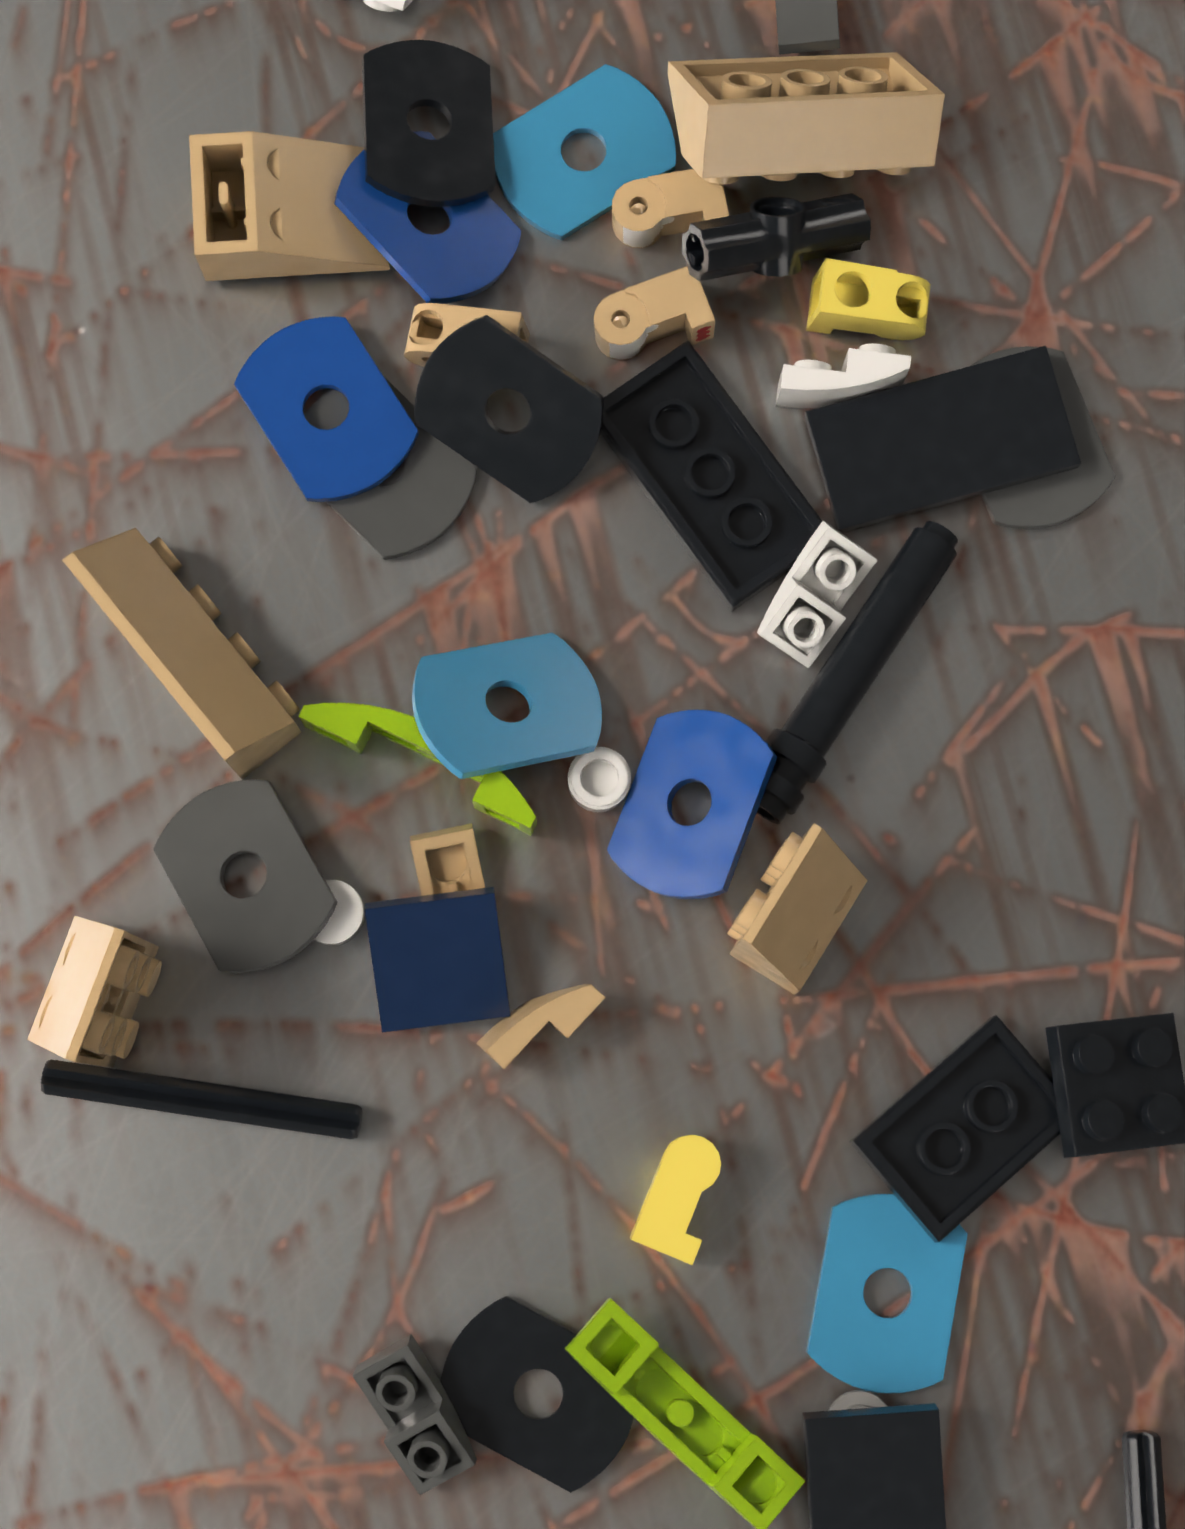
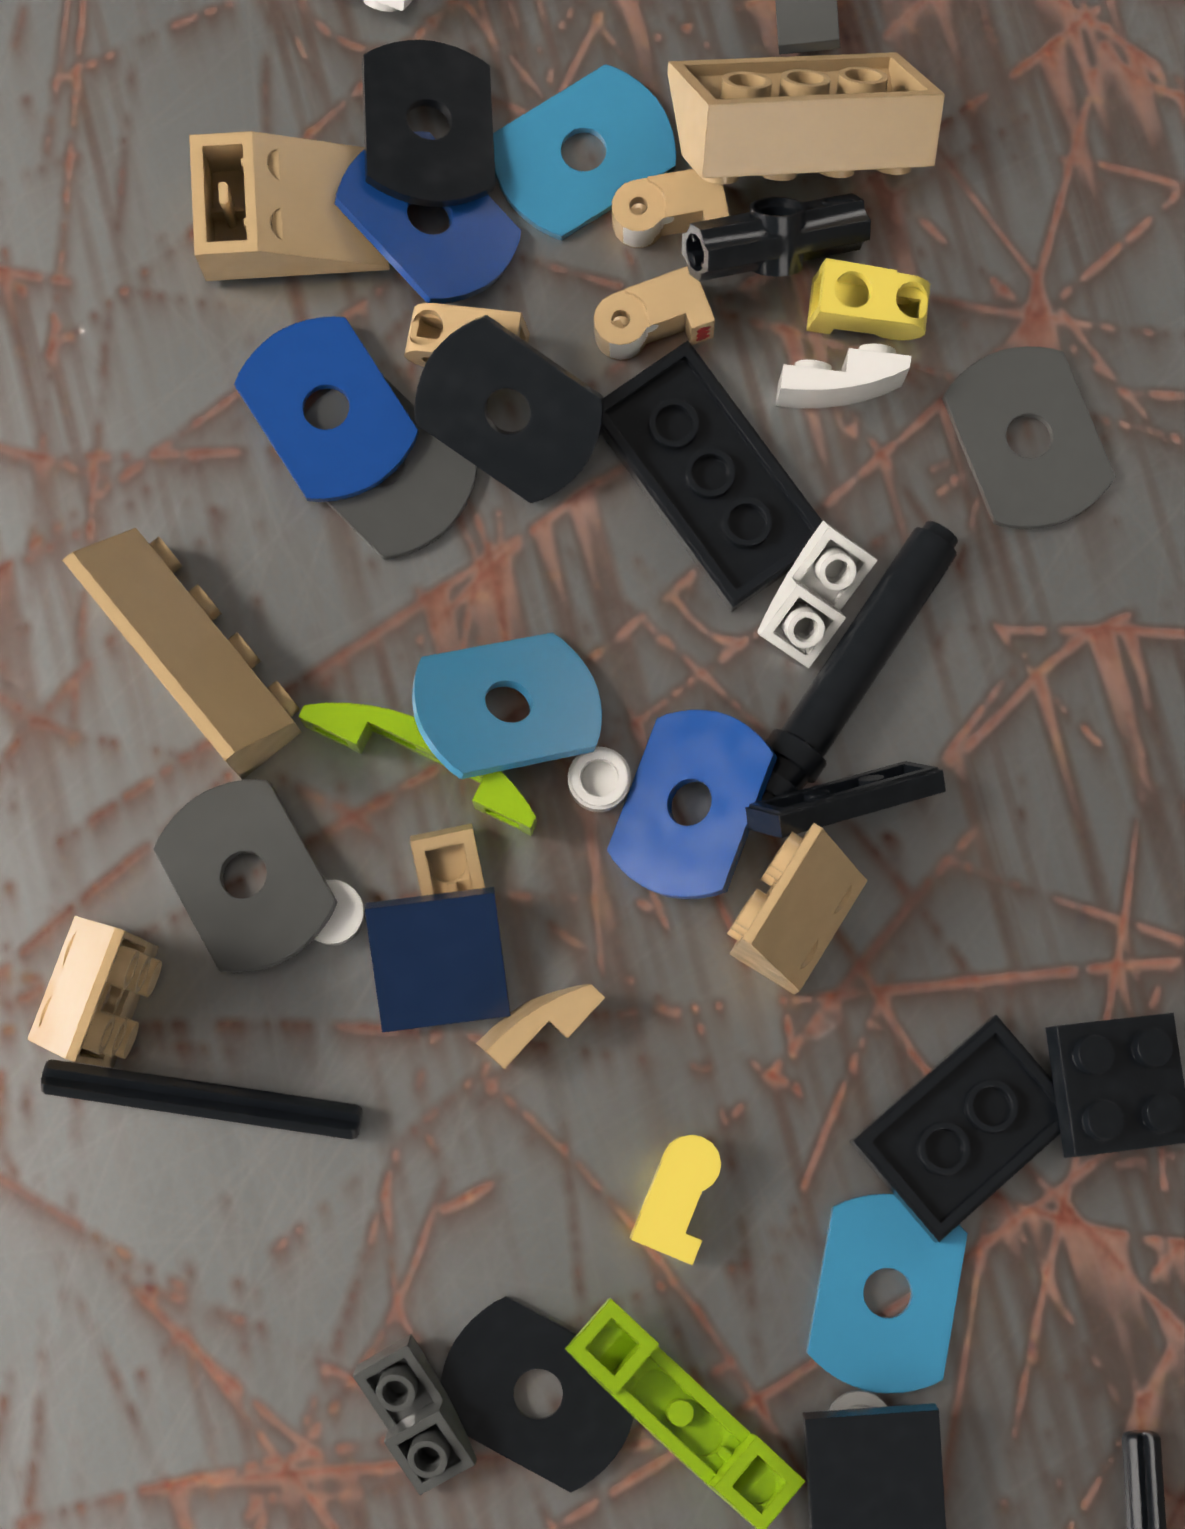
(845, 798): none -> black tile
(942, 439): black tile -> none

